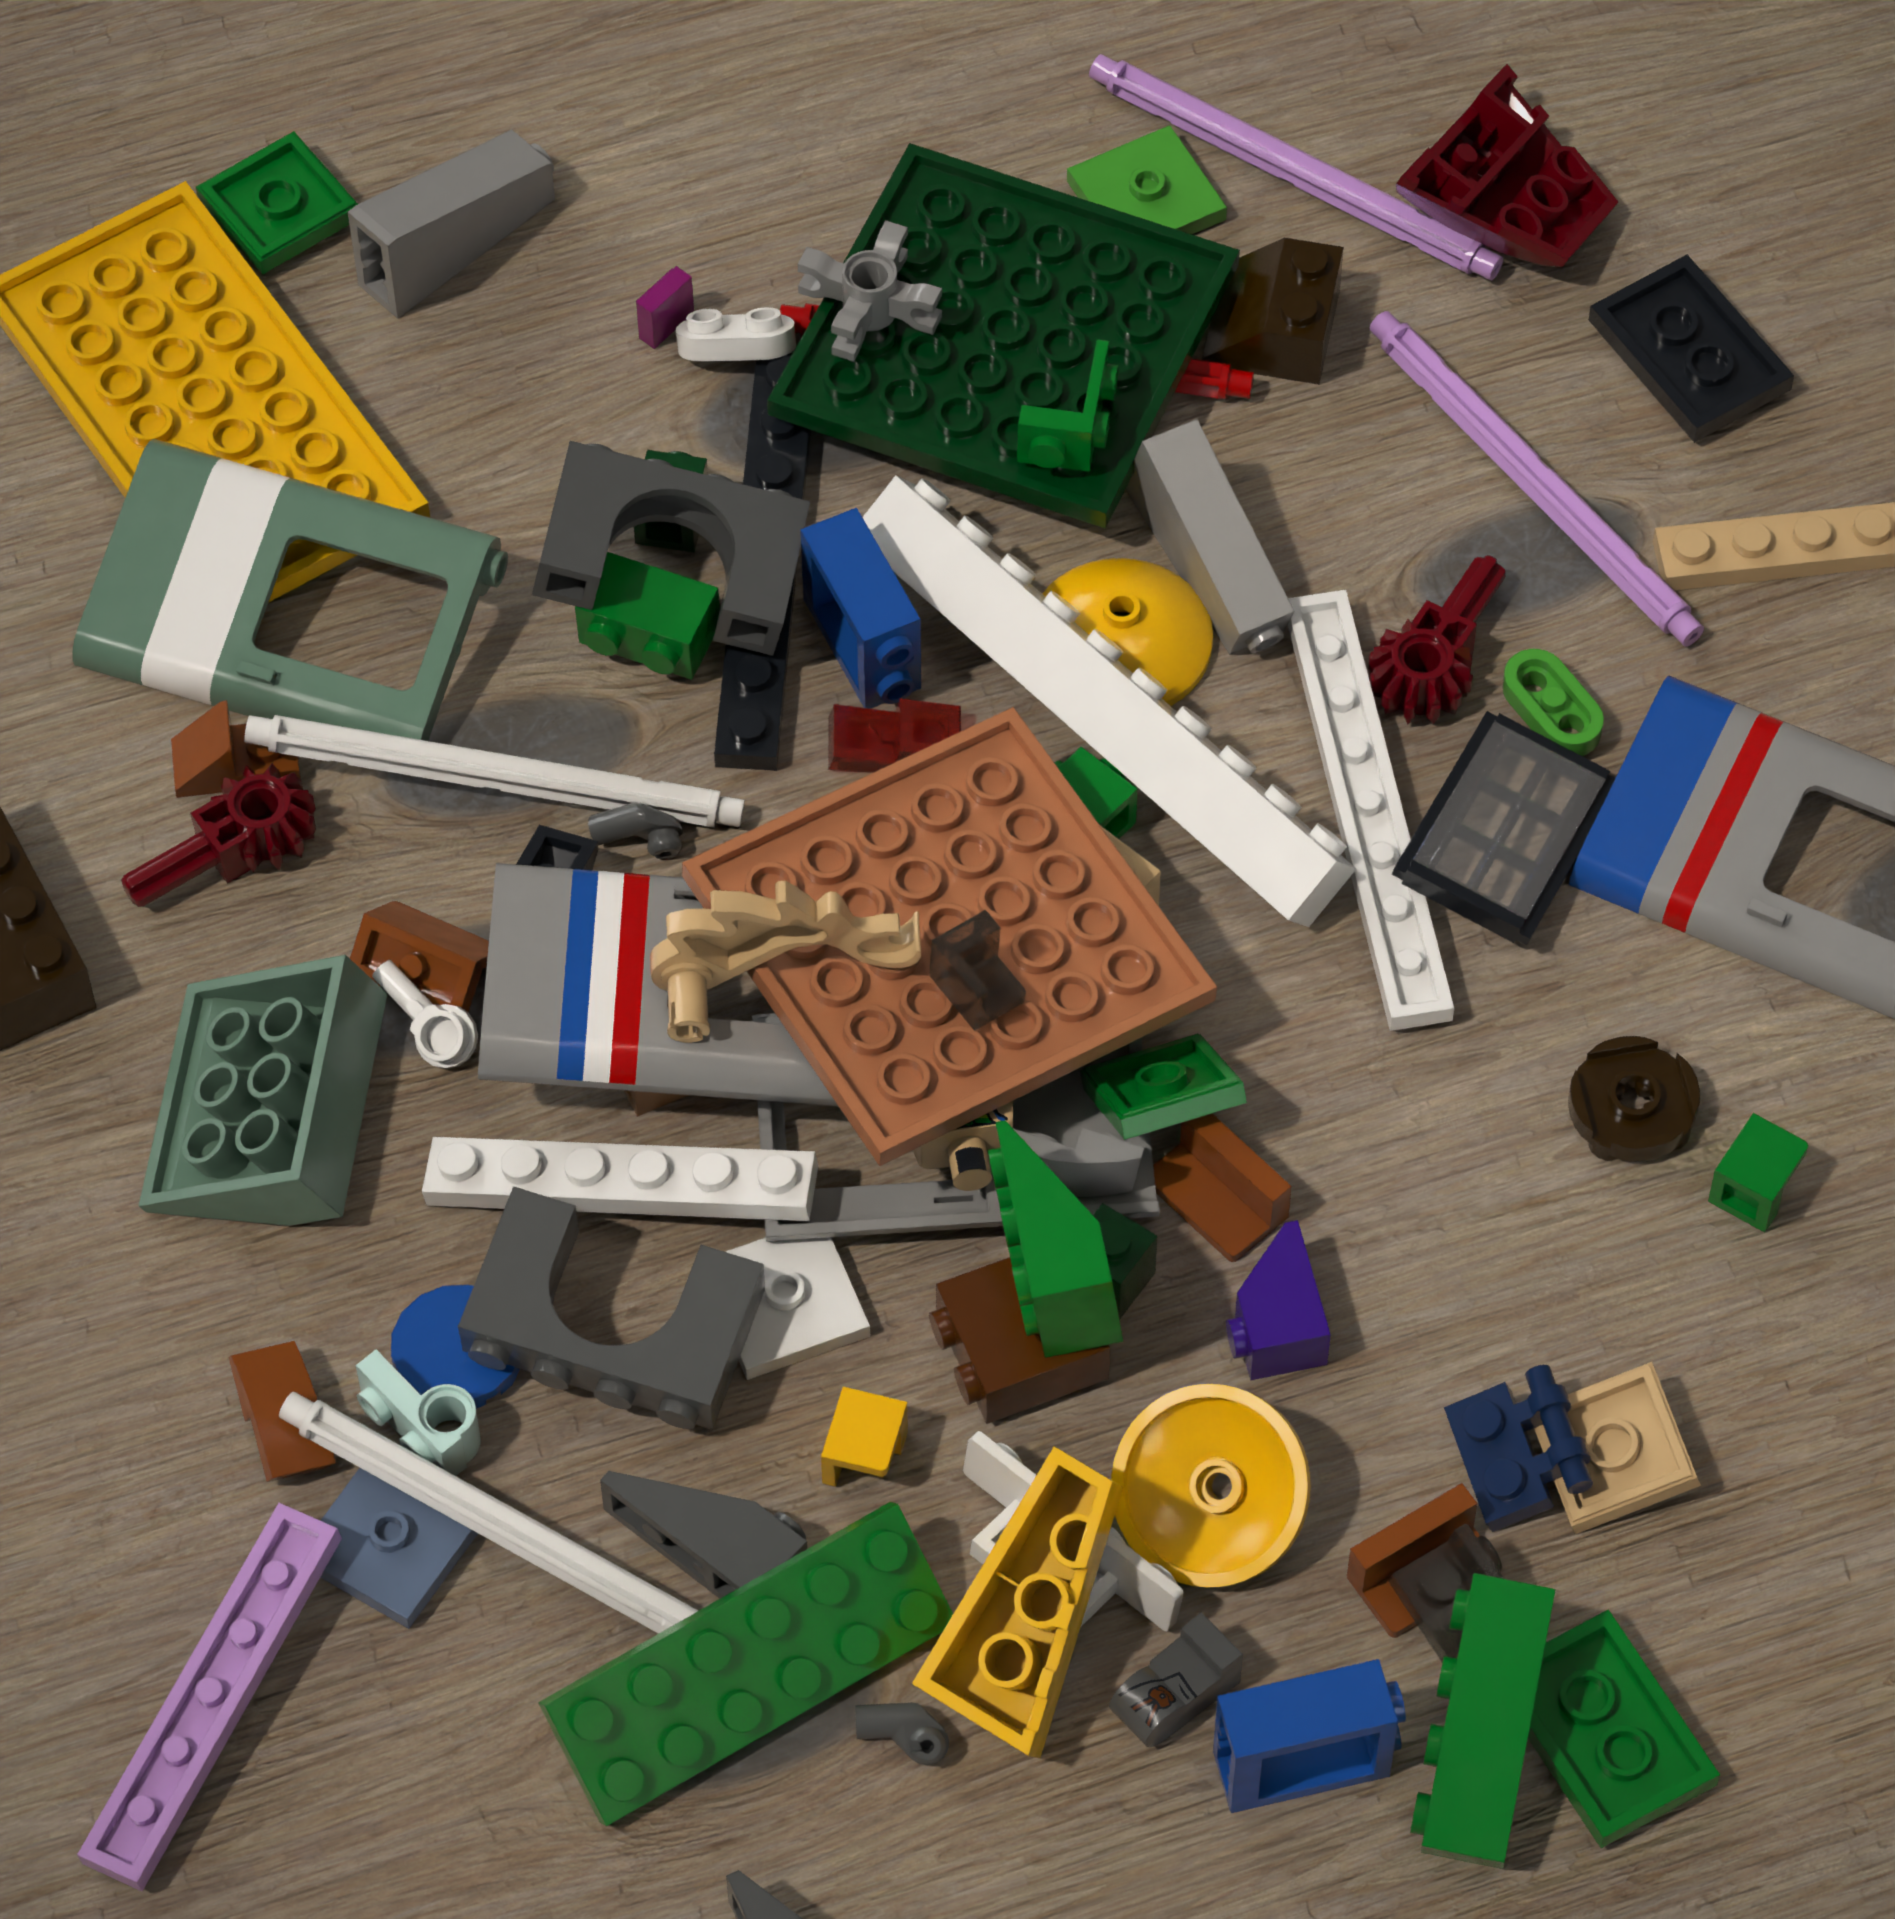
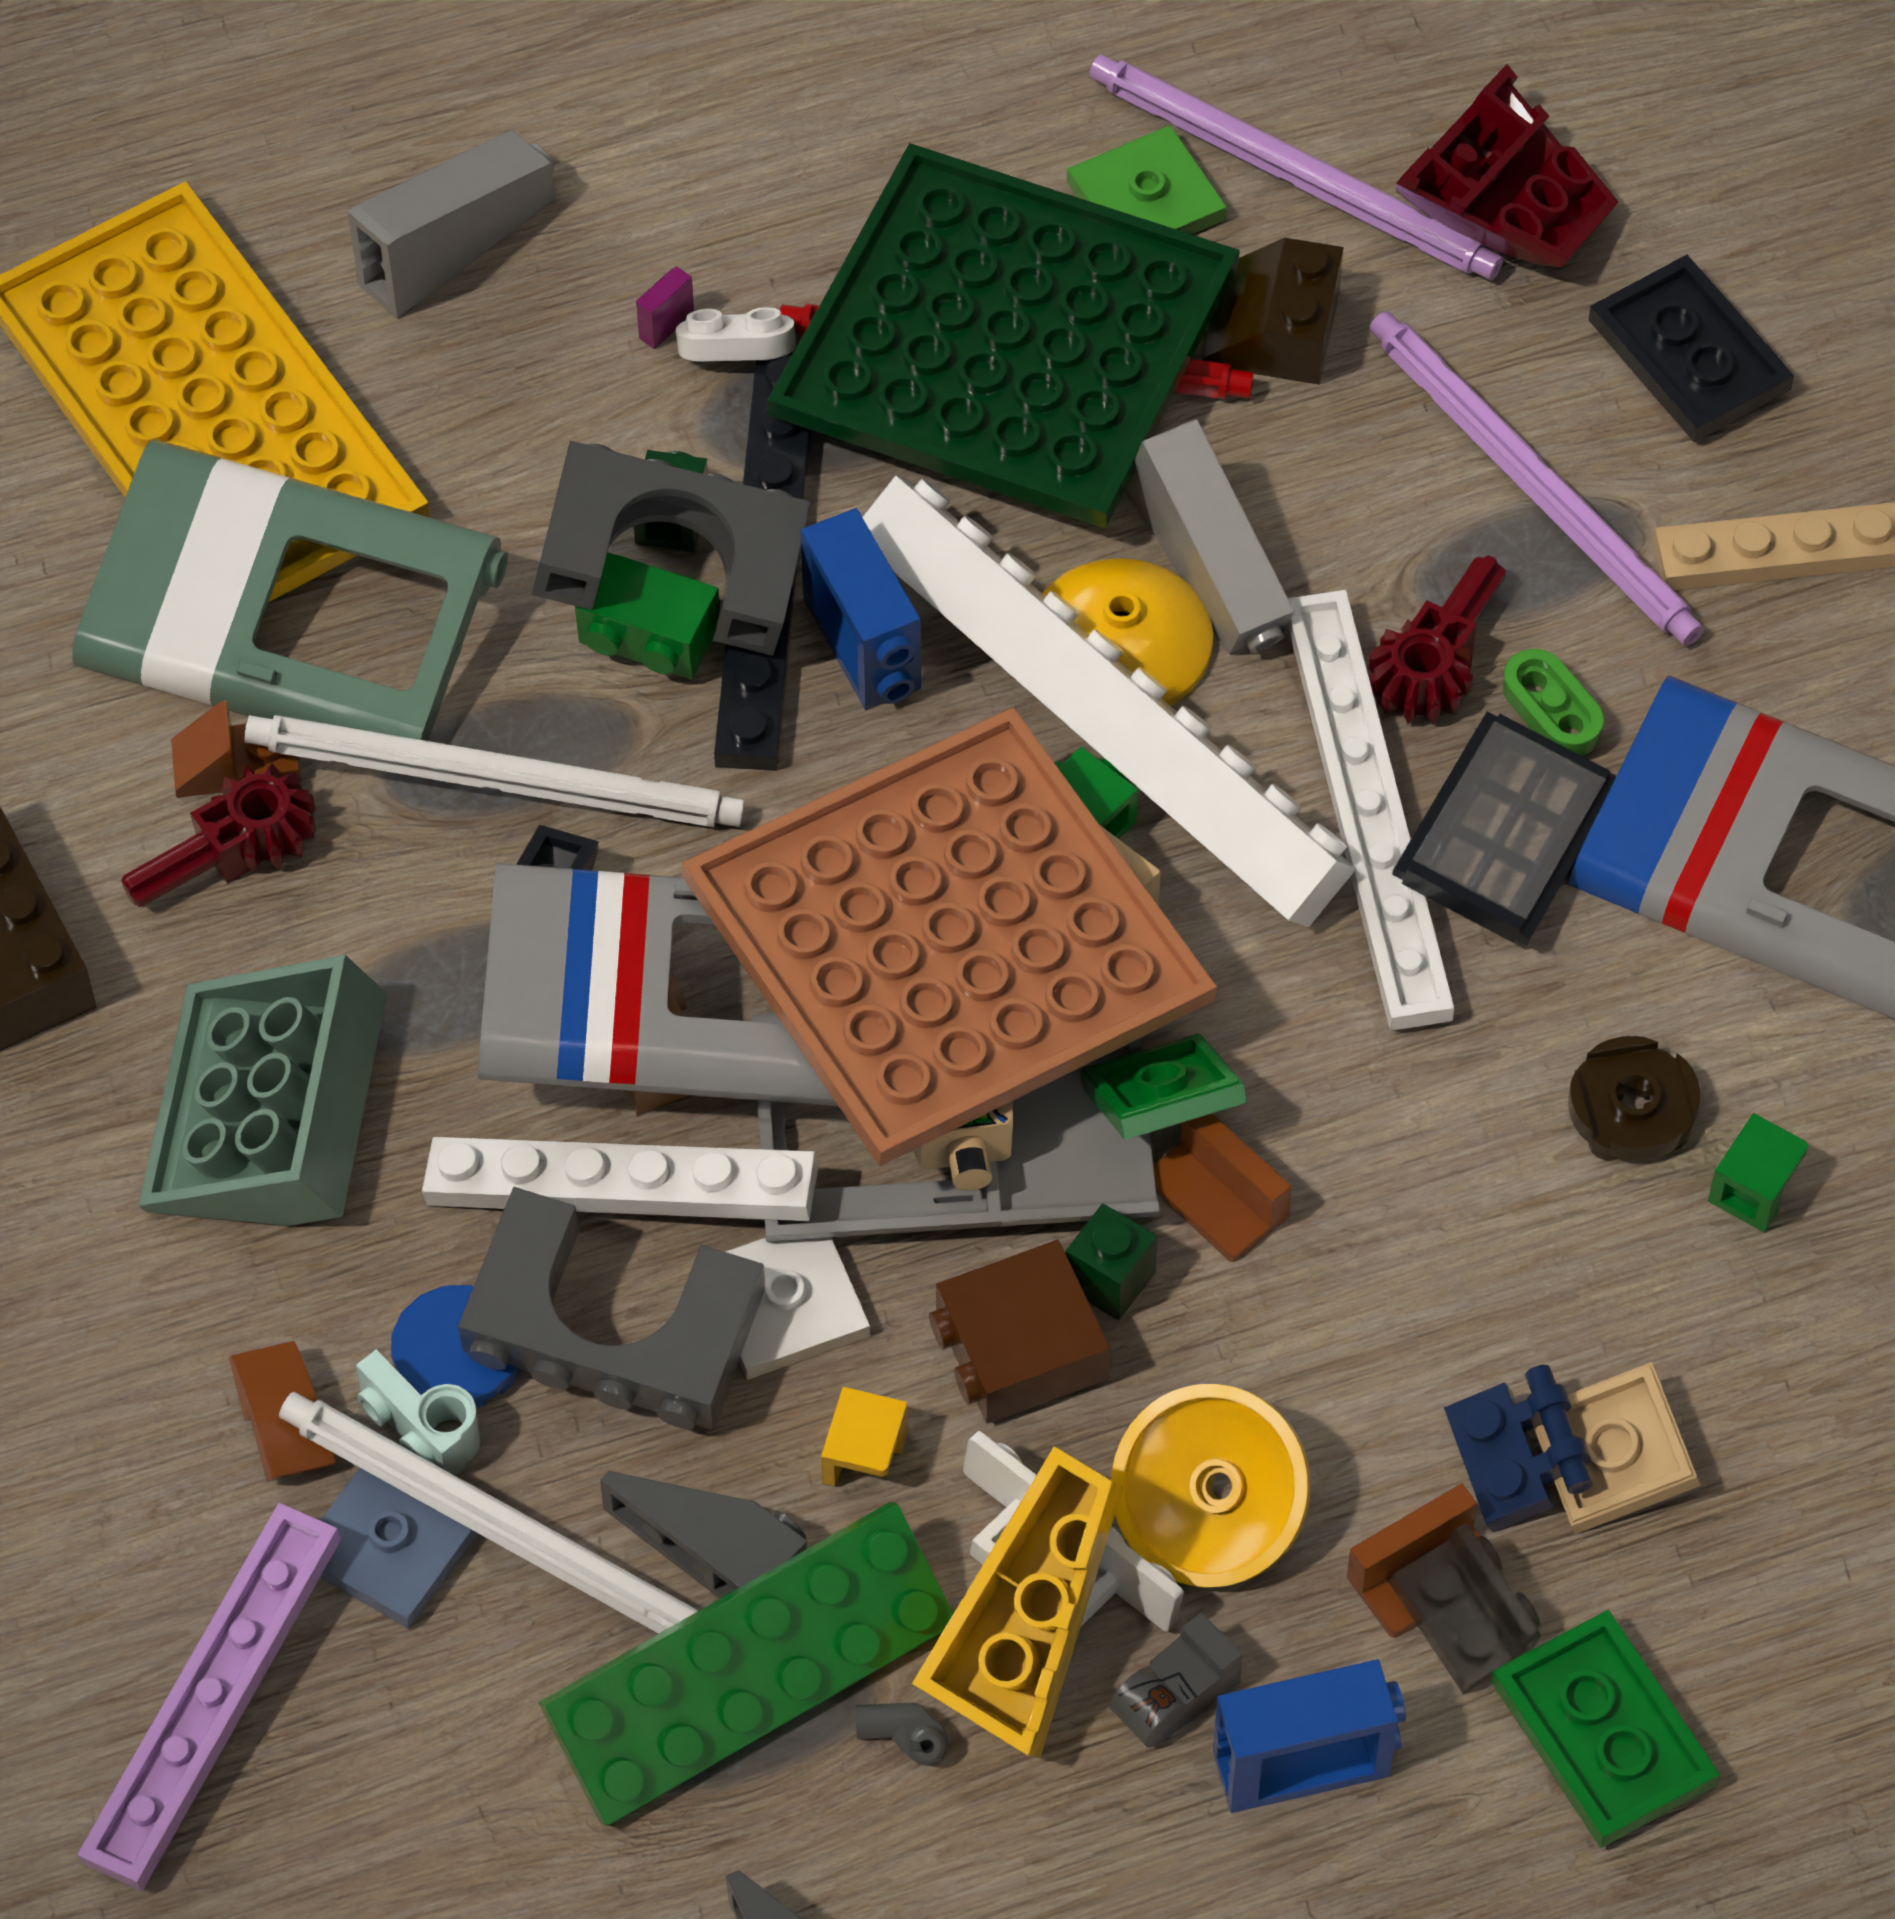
(277, 202): green plate -> none
(429, 951): dark orange panel -> none
(443, 1032): white plate -> none
(642, 821): dark grey arm -> none
(749, 929): tan animal -> none
(869, 290): light grey pin -> none
(877, 738): clear red slope -> none
(972, 974): clear smoke panel -> none
(1053, 1252): green slope -> none
(1067, 437): green bracket -> none
(1096, 1166): light grey slope -> none
(1280, 1311): dark purple slope -> none
(1486, 1720): green brick -> none

